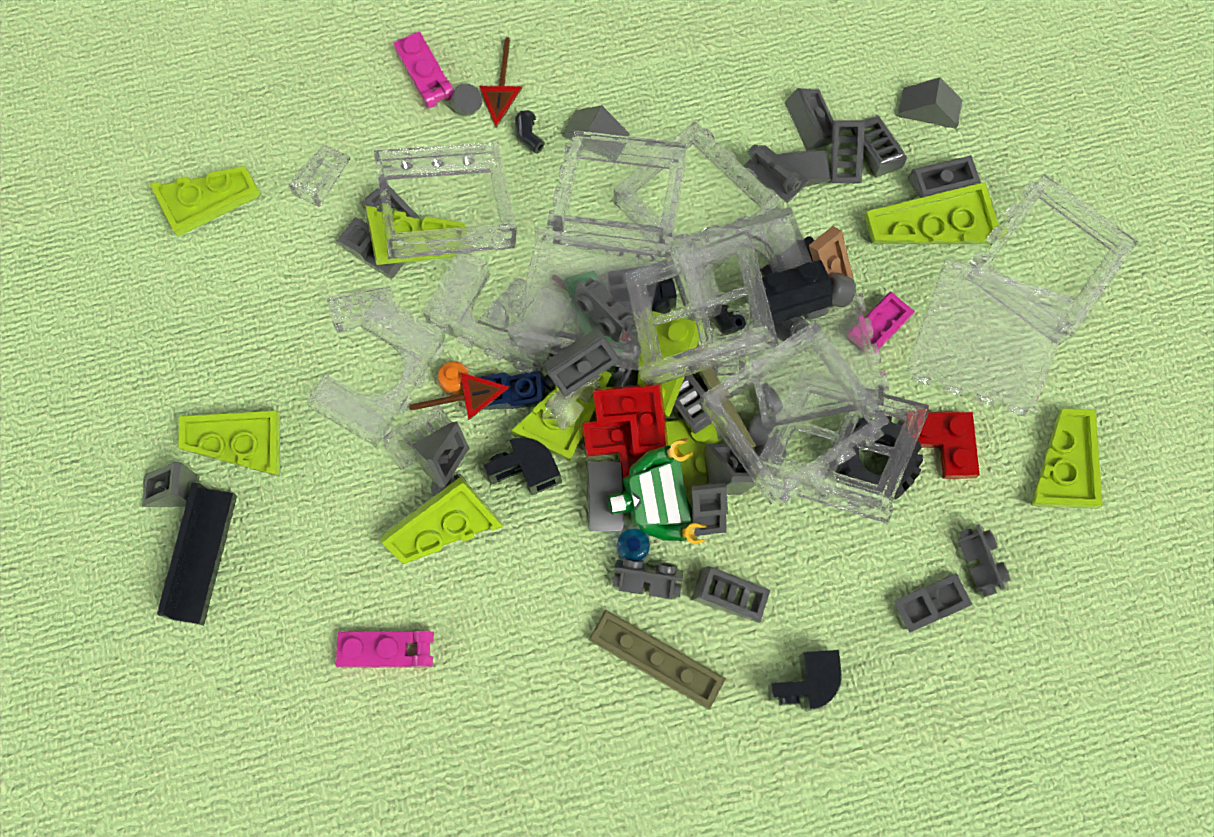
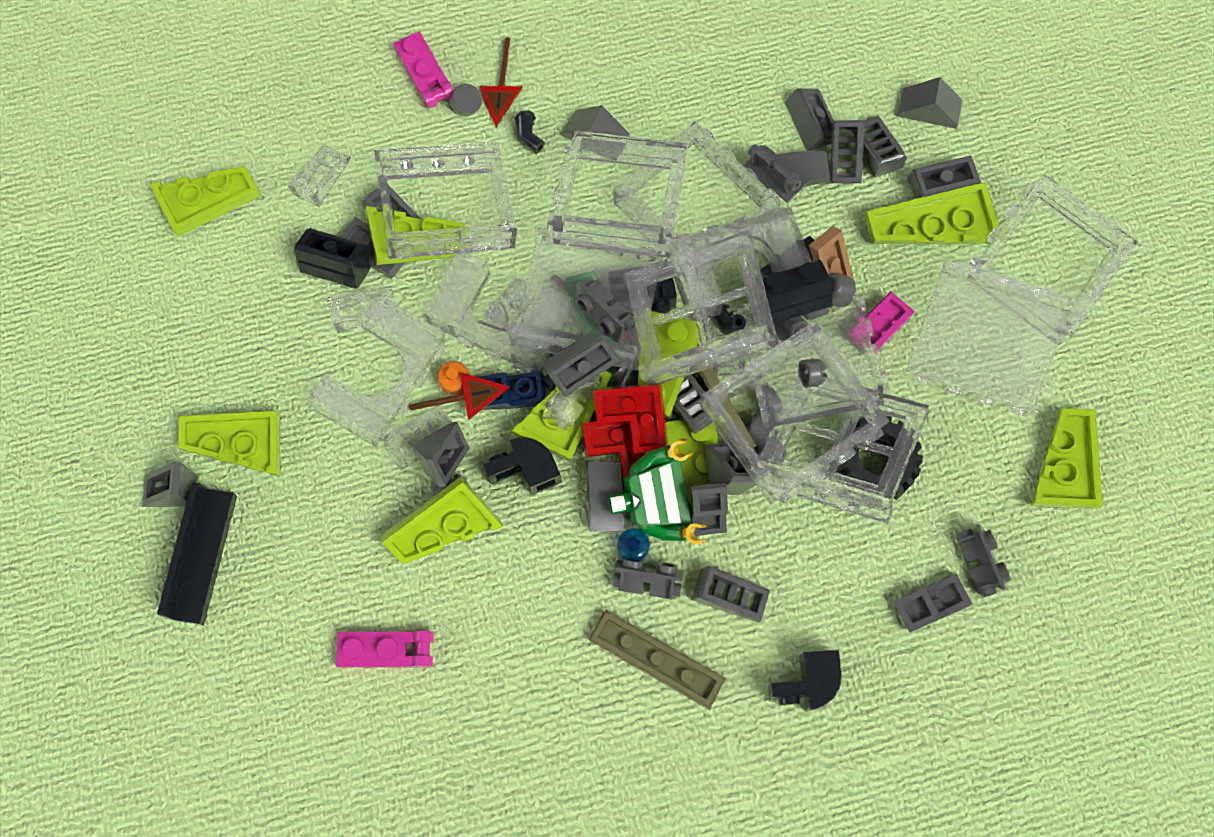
(332, 258): none -> black brick
(811, 372): none -> dark grey hinge
(957, 442): red plate -> none

